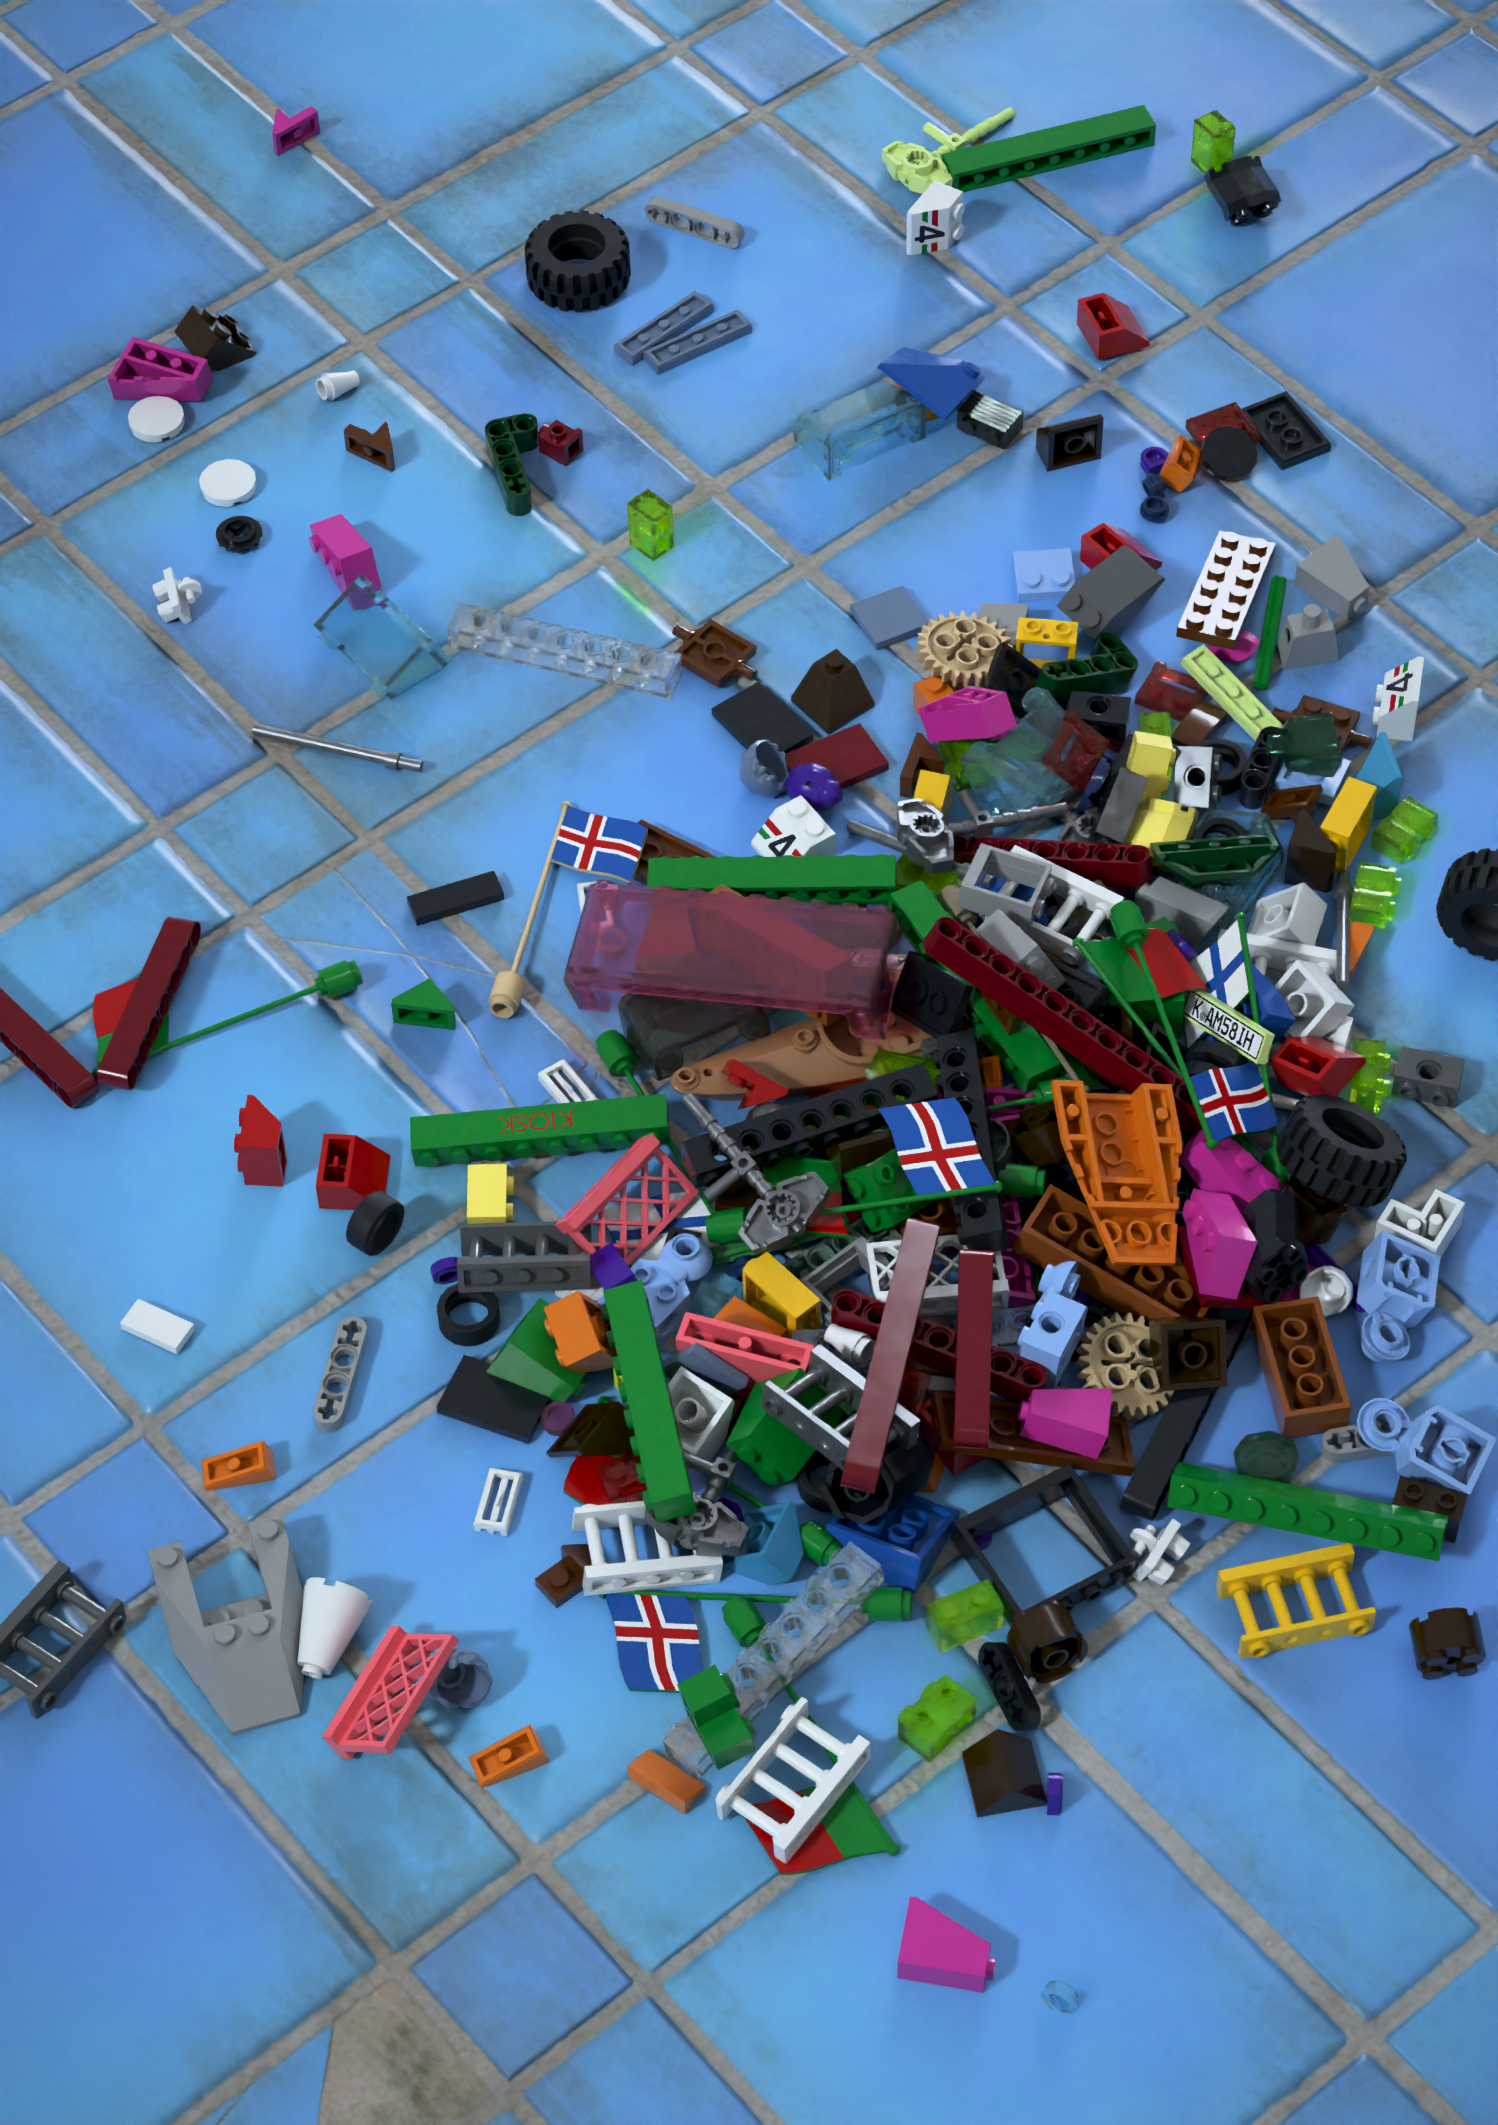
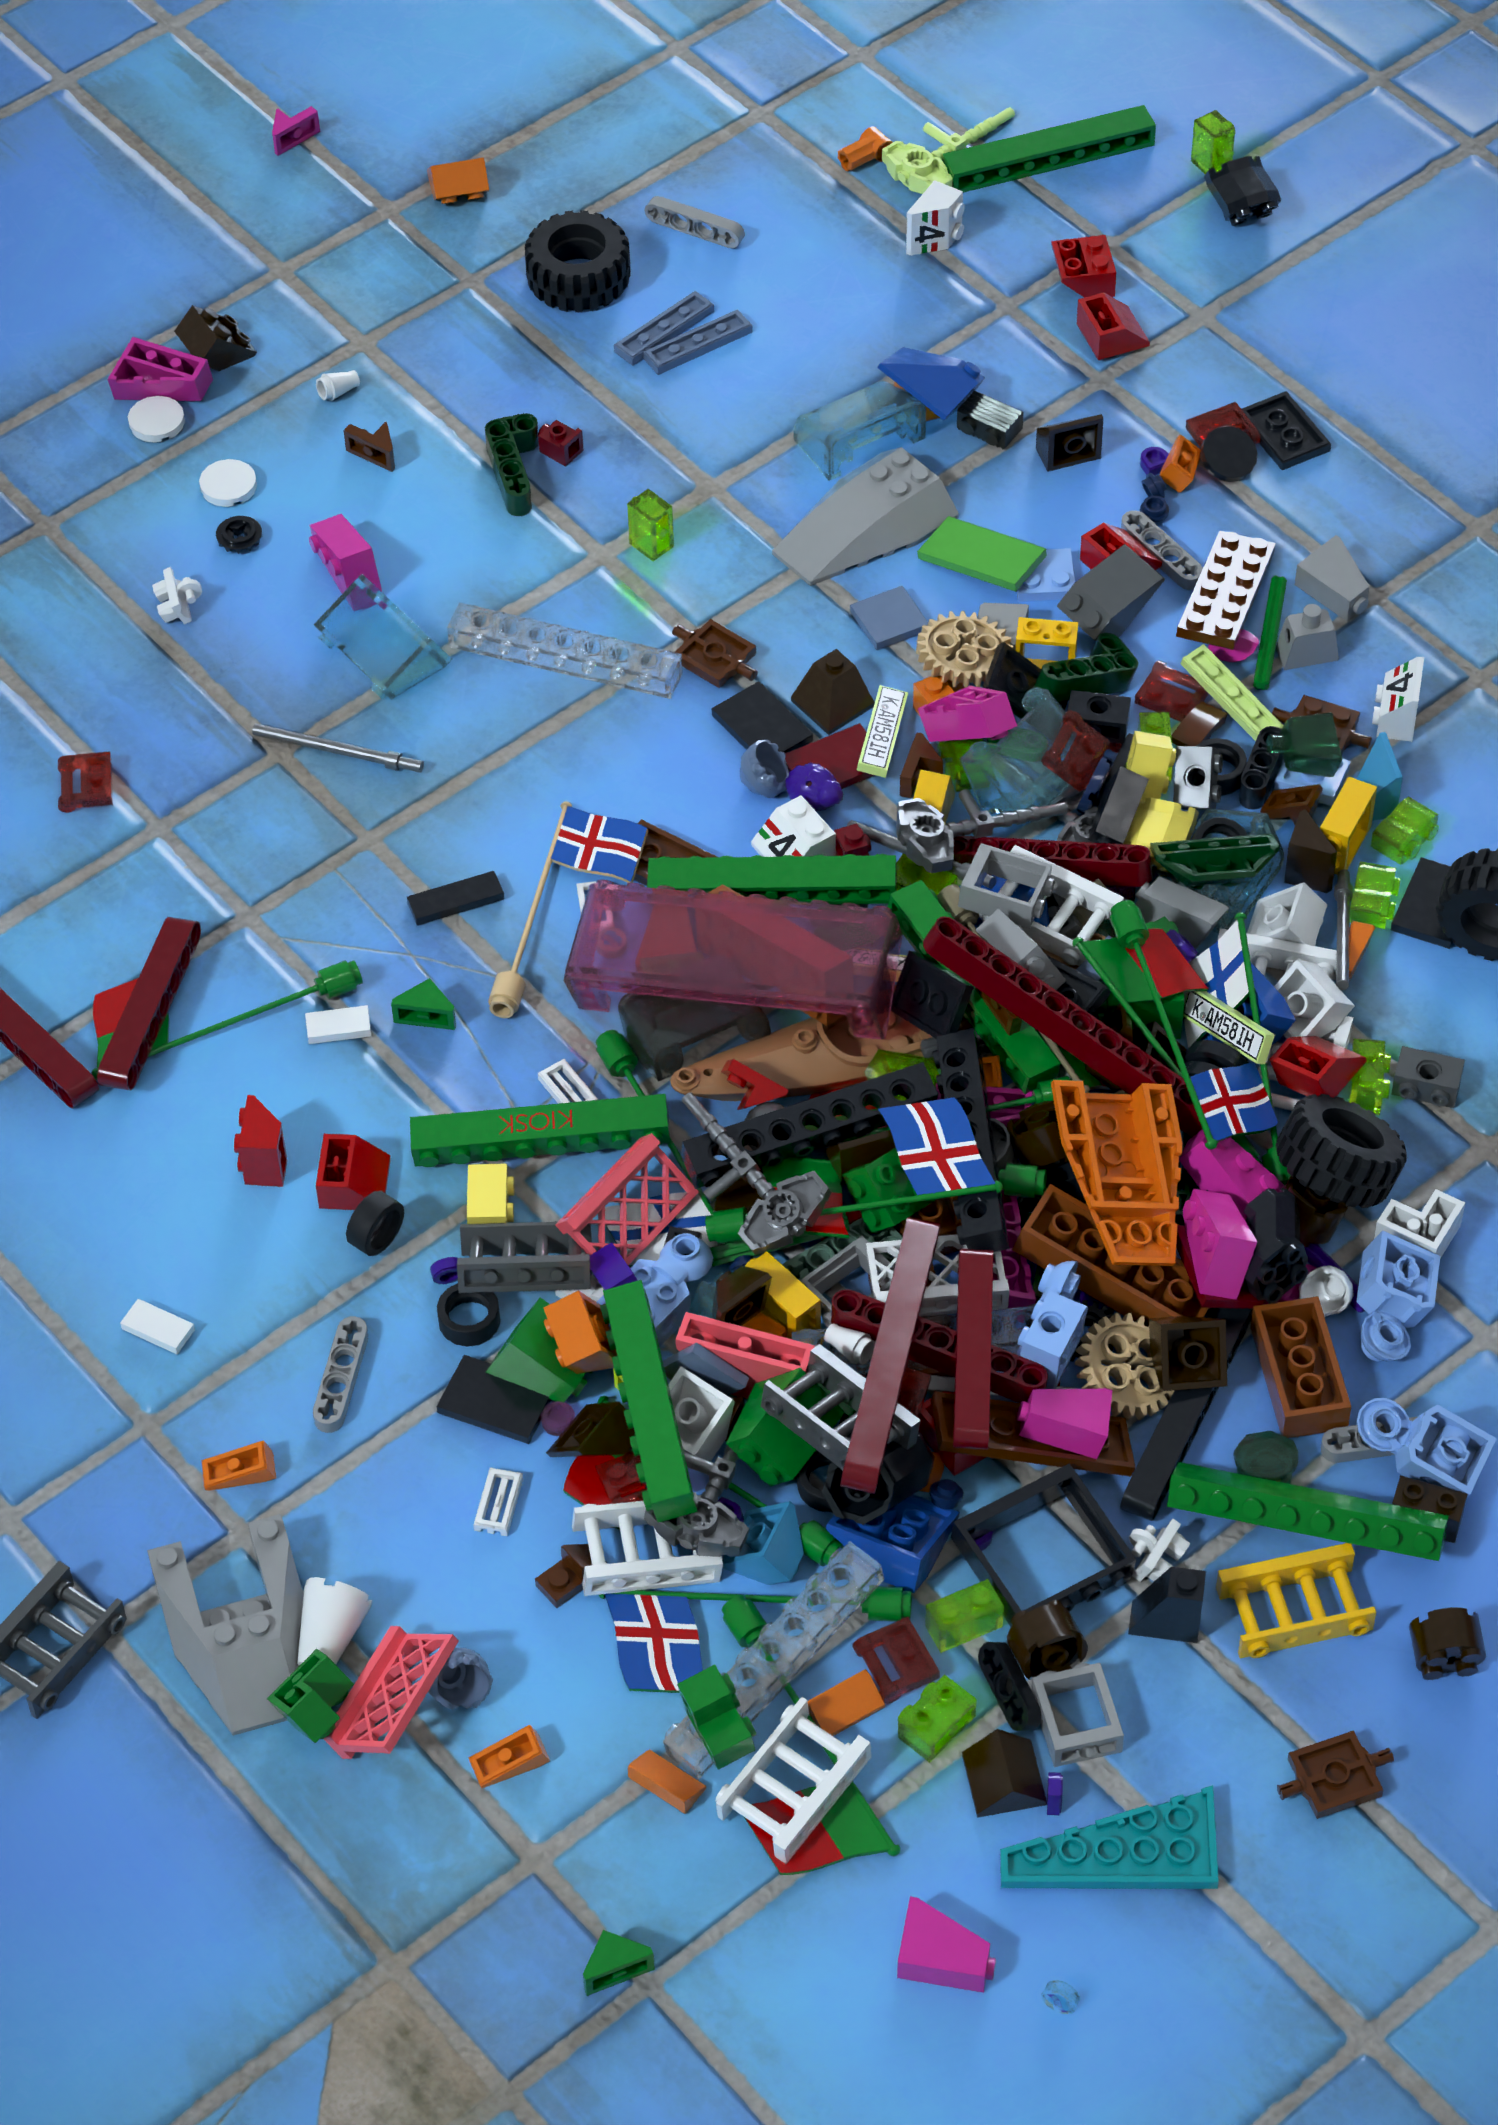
(95, 781): none -> clear red plate
(310, 1694): none -> green brick
(338, 1024): none -> white tile
(458, 179): none -> orange slope
(615, 1962): none -> green slope
(740, 1295): none -> dark brown slope
(846, 1703): none -> orange slope
(852, 841): none -> dark red brick
(863, 150): none -> orange piece
(867, 515): none -> light grey wedge
(882, 731): none -> tile
(906, 1654): none -> clear red plate
(946, 1494): none -> dark blue plate
(982, 553): none -> bright green tile
(1083, 1744): none -> light grey window
(1086, 265): none -> red slope
(1135, 1849): none -> teal wing
(1167, 546): none -> light grey beam
(1170, 1606): none -> black slope
(1335, 1774): none -> reddish brown plate
(1417, 910): none -> black tile

